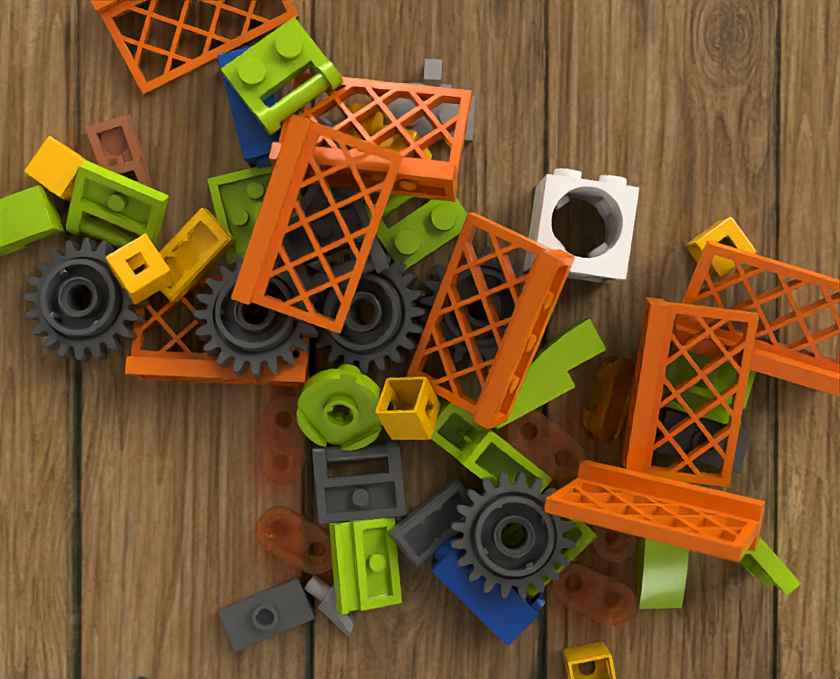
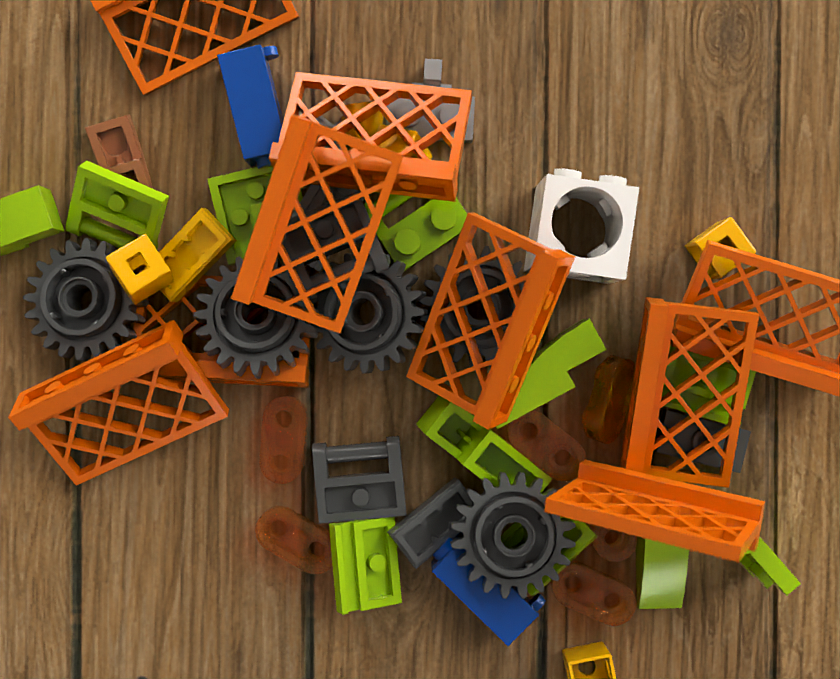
(55, 167): yellow piece -> none
(94, 381): none -> orange fence
(267, 613): dark grey plate -> none
(274, 64): lime plate -> none
(326, 595): light grey bar -> none
(339, 387): lime plate -> none
(413, 411): yellow piece -> none

